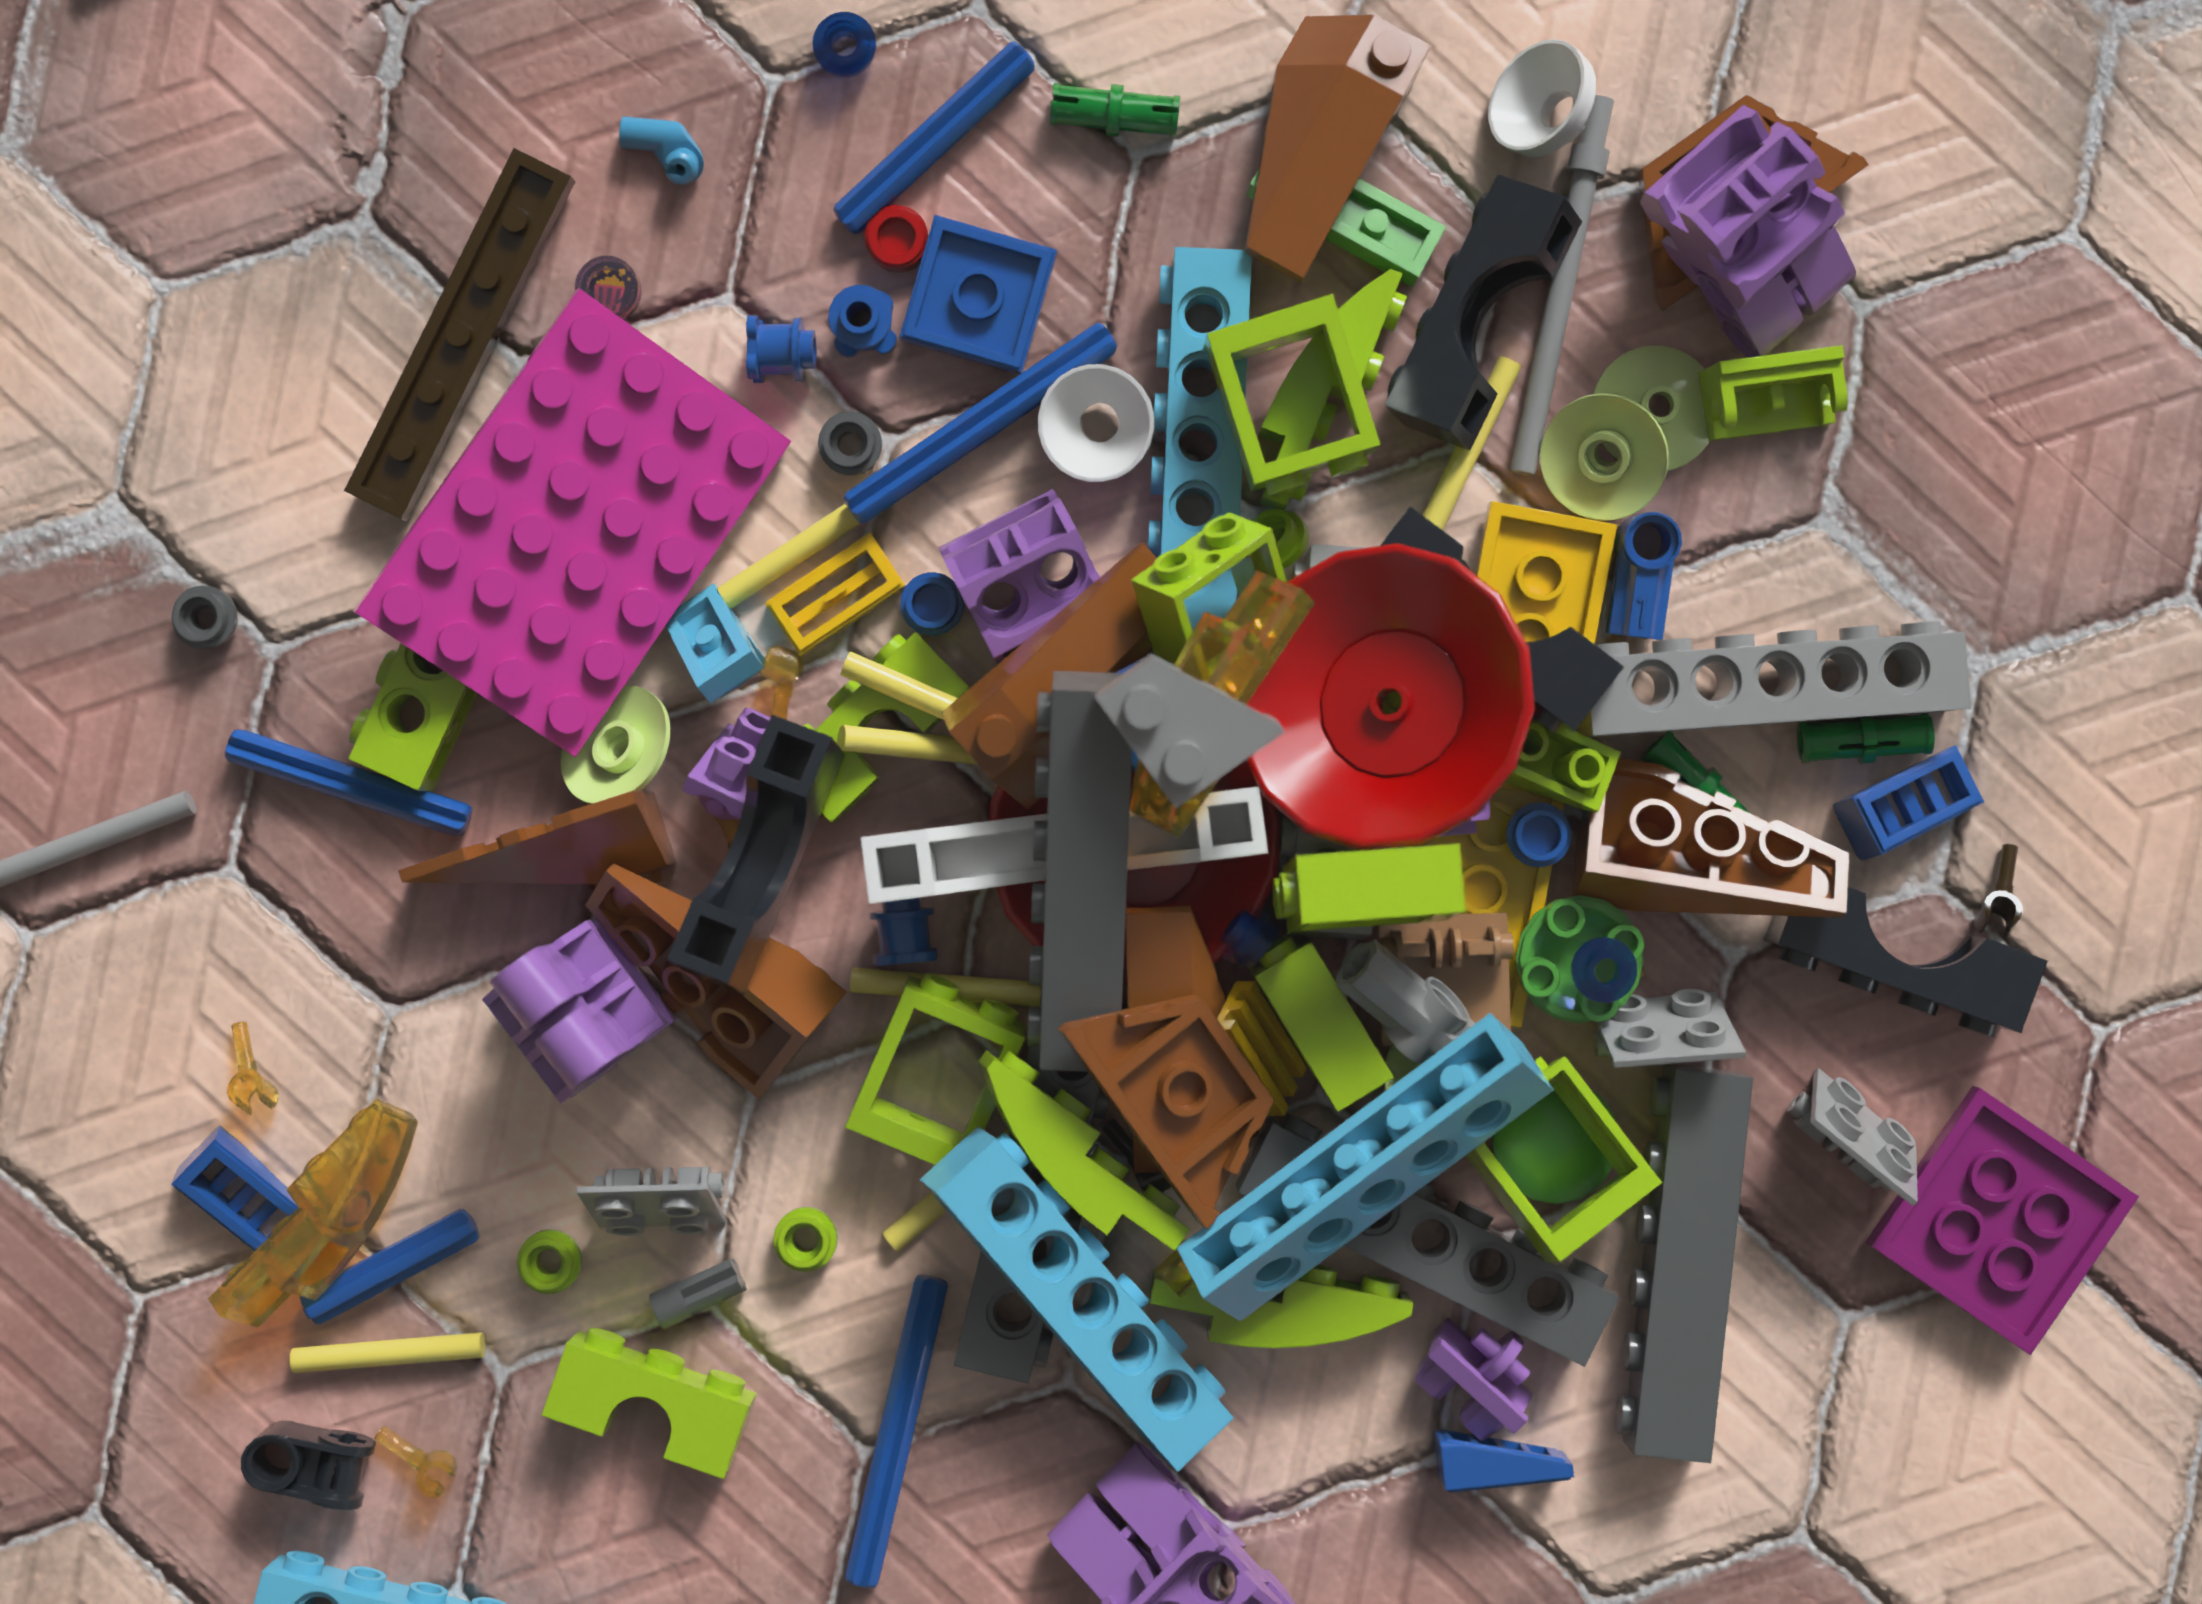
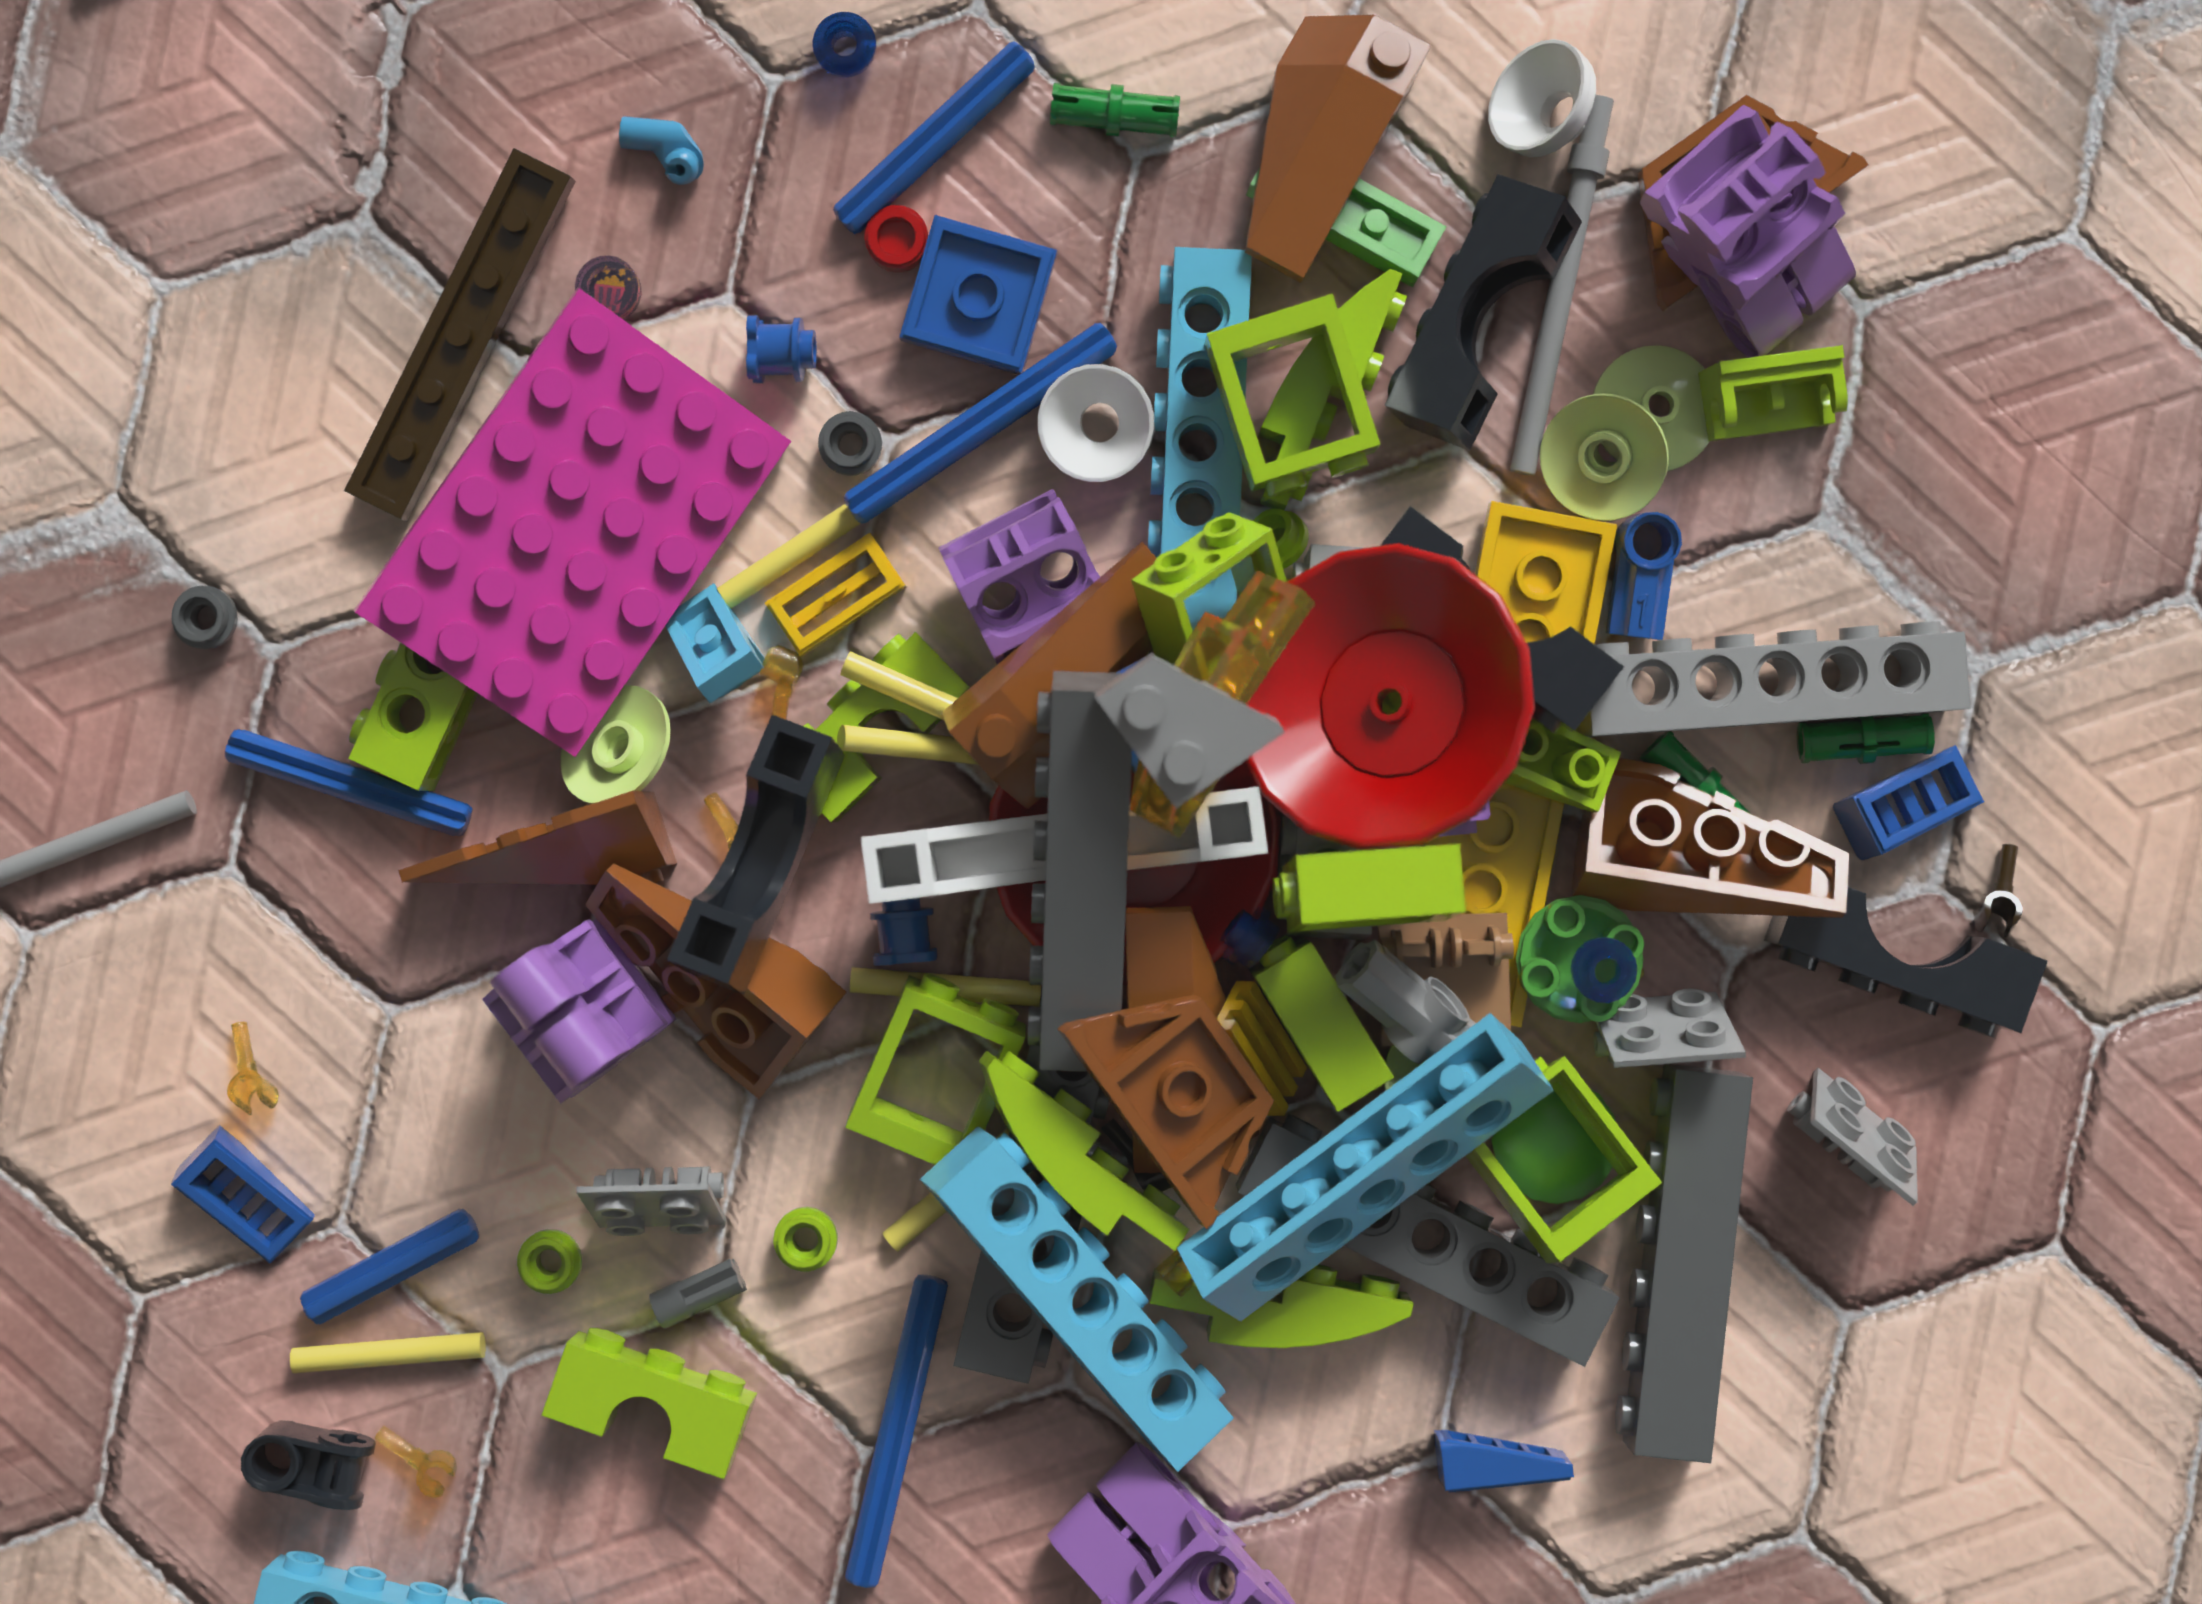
(337, 1208): clear yellow slope -> none
(722, 770): medium lavender hips -> none
(874, 335): blue brick -> none
(932, 604): blue plate -> none
(1462, 461): light yellow bar -> none
(1484, 1370): medium lavender hips -> none
(1538, 834): blue plate -> none
(2003, 1219): magenta plate -> none

